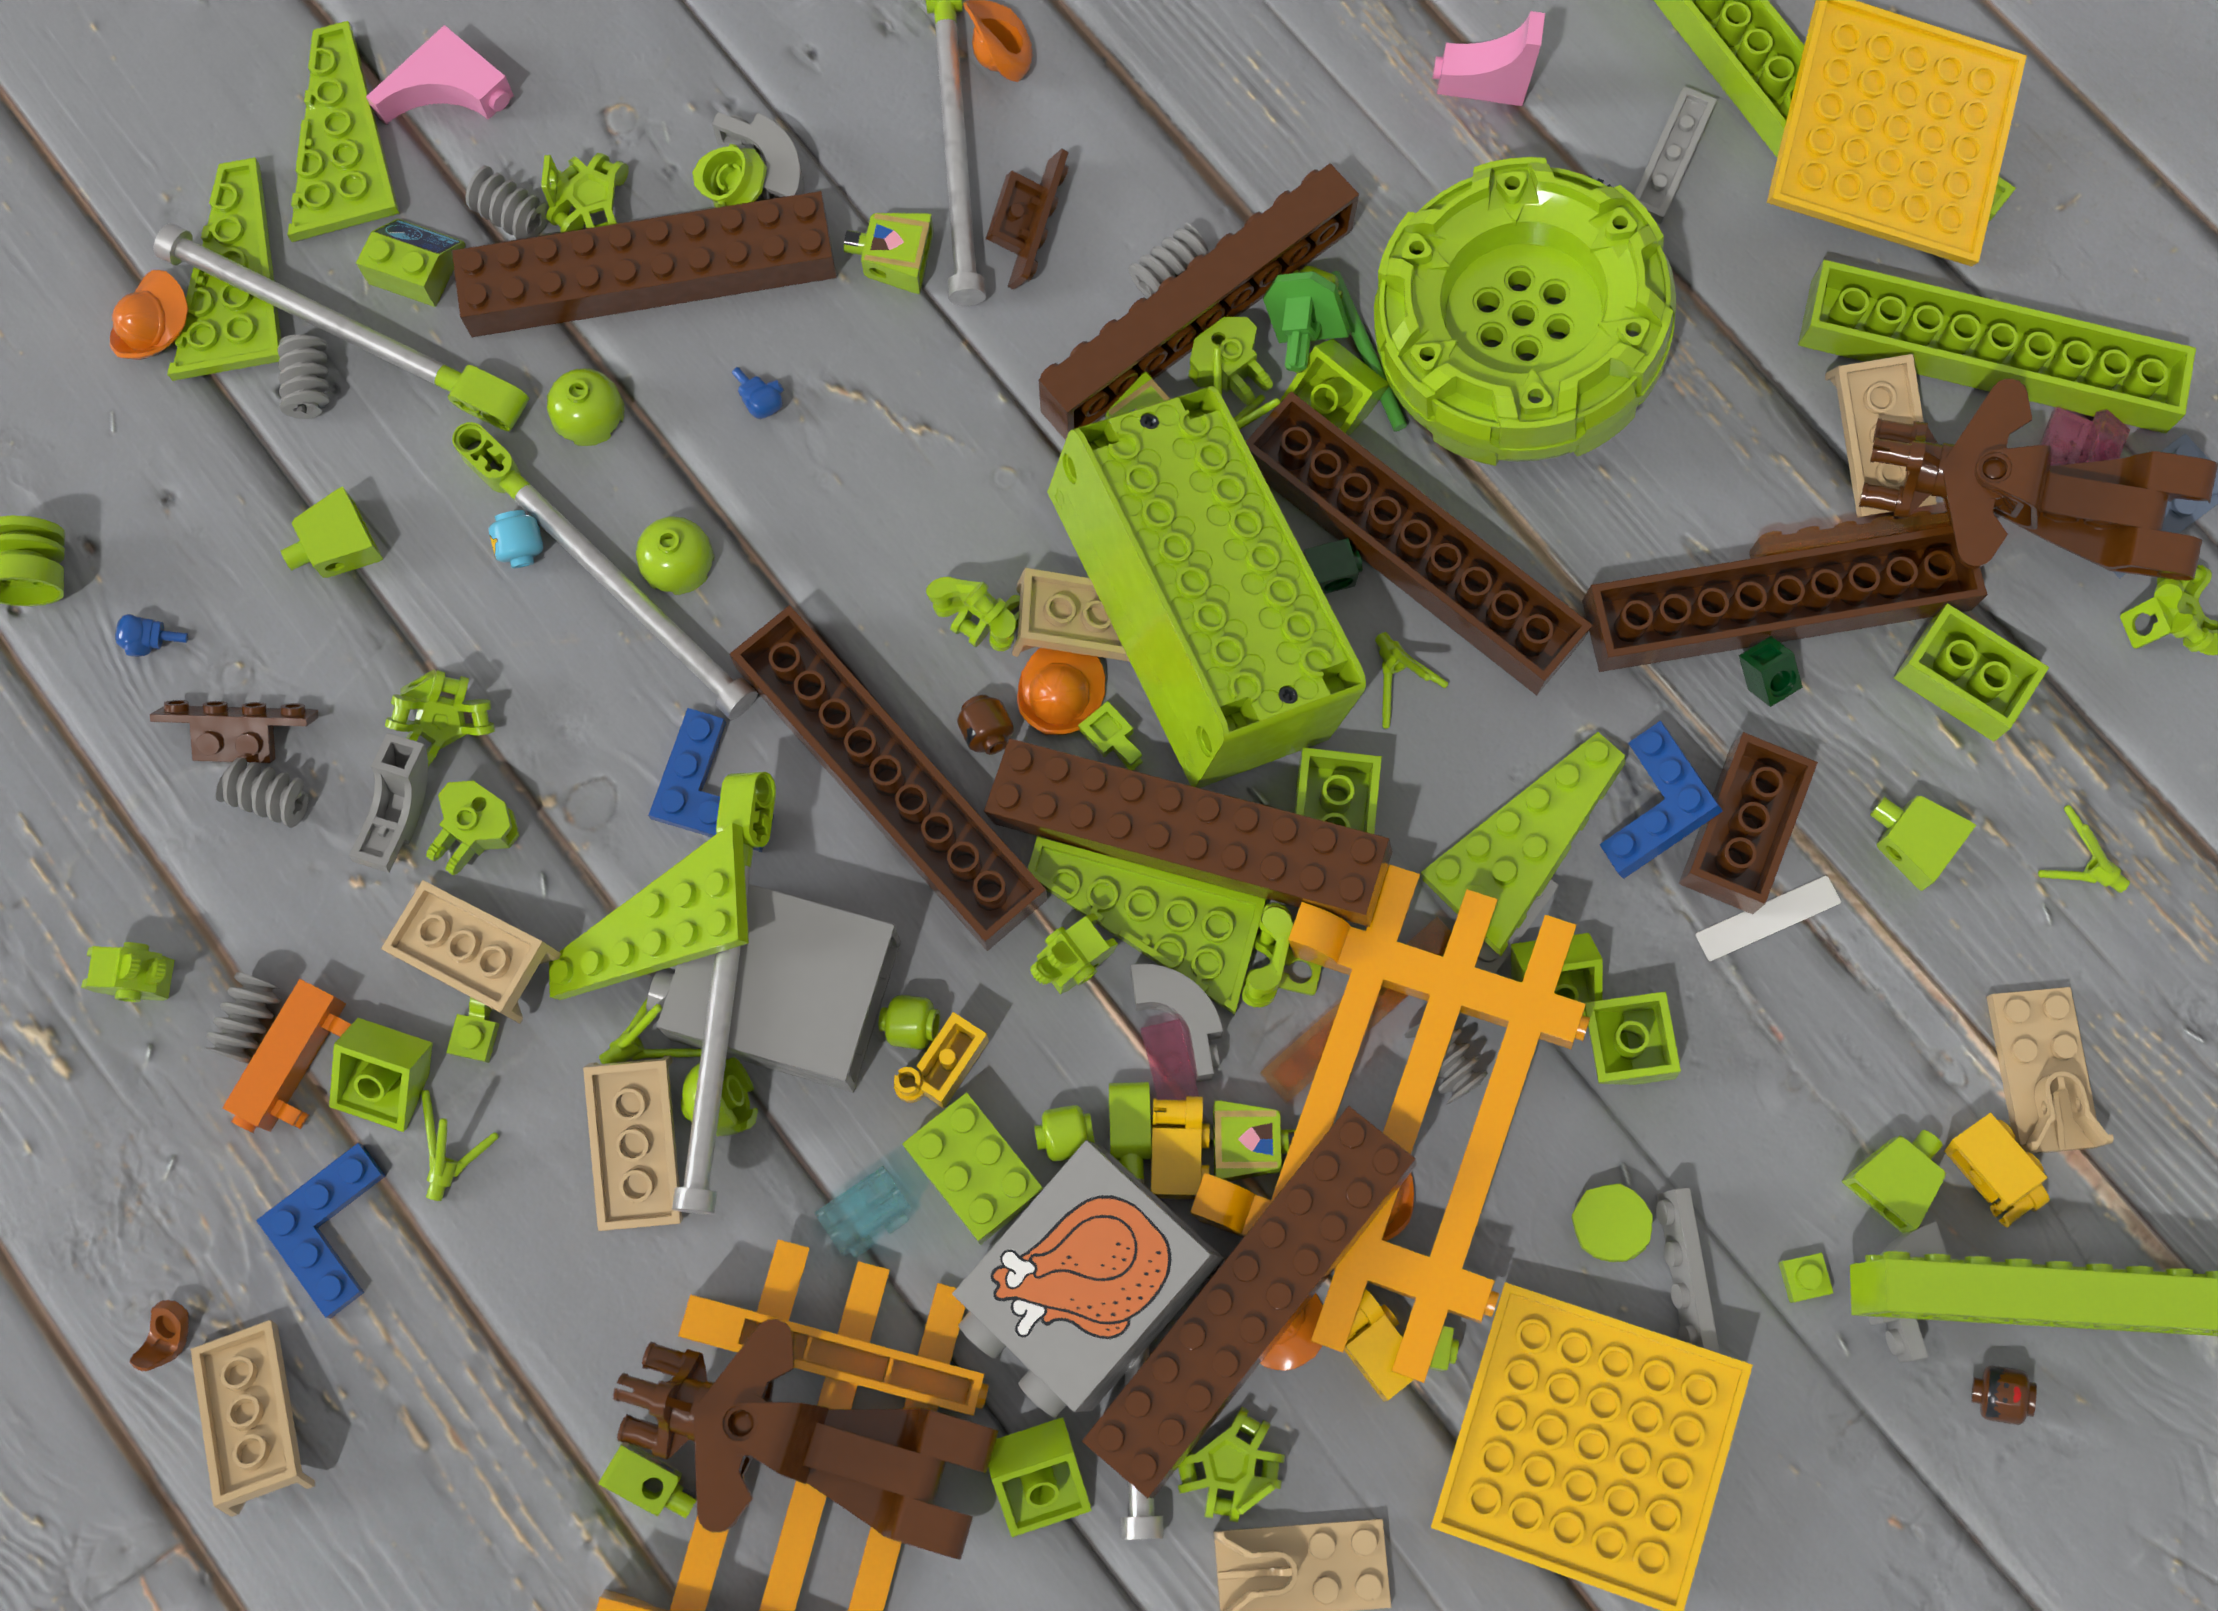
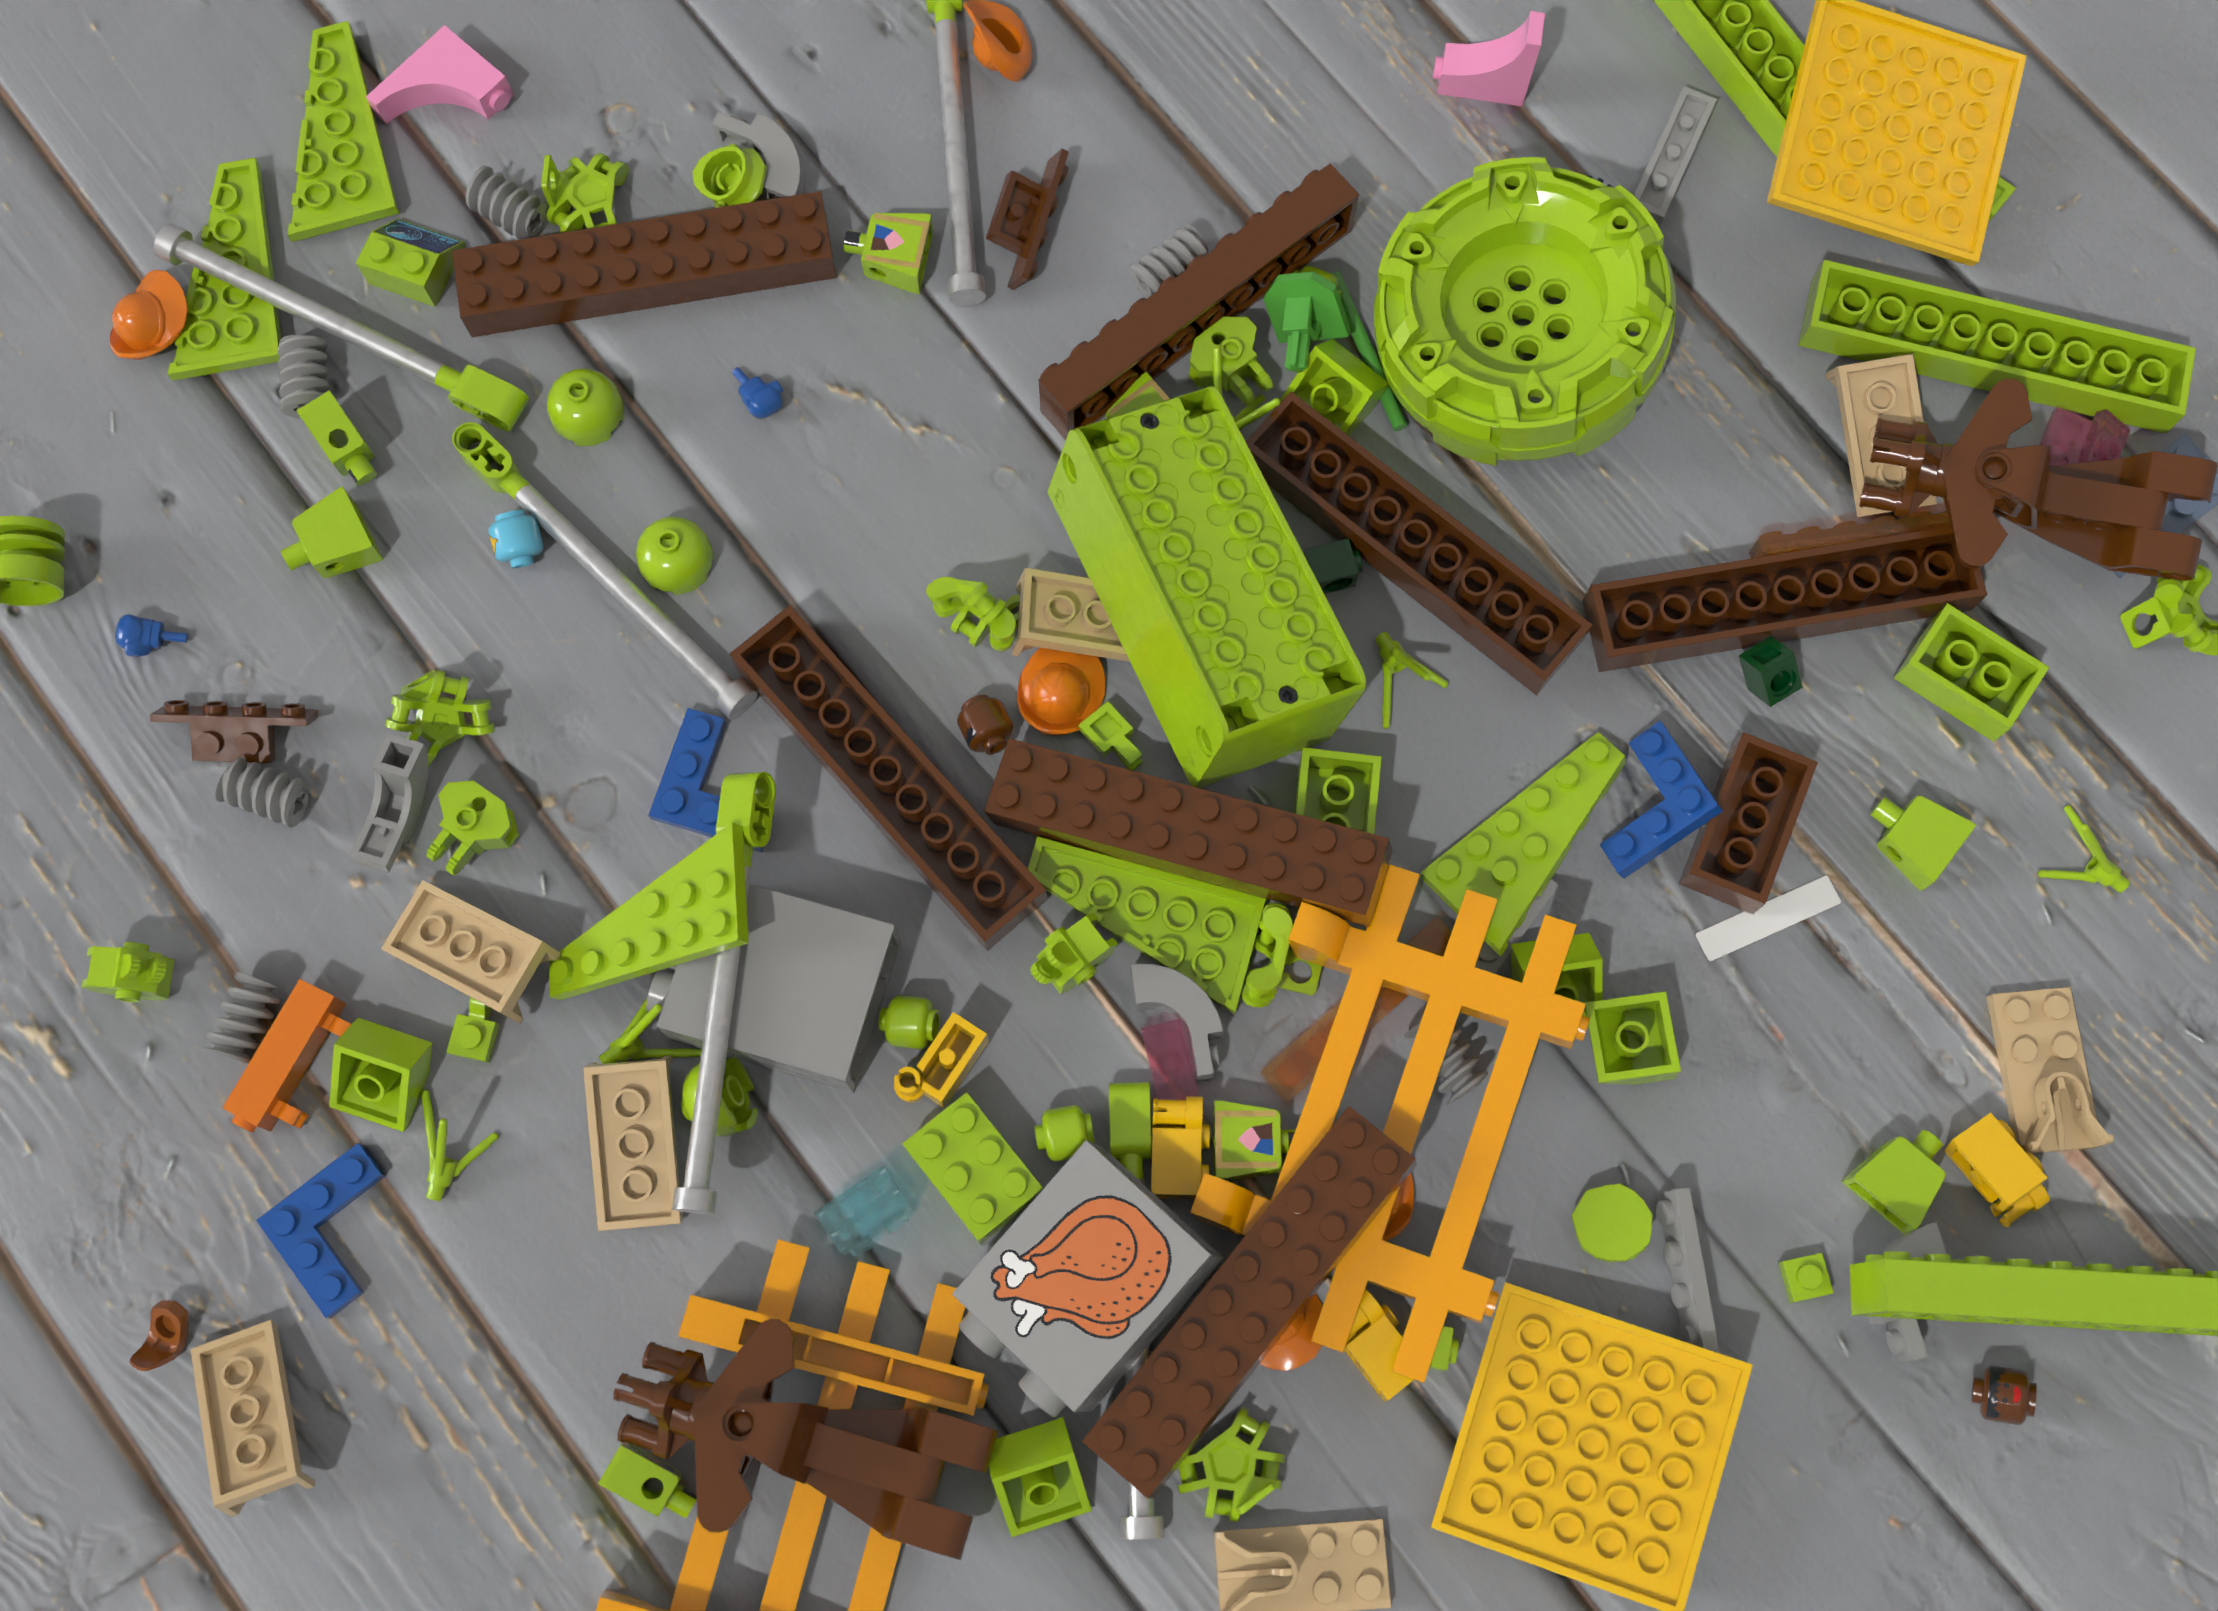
(338, 438): none -> lime torso

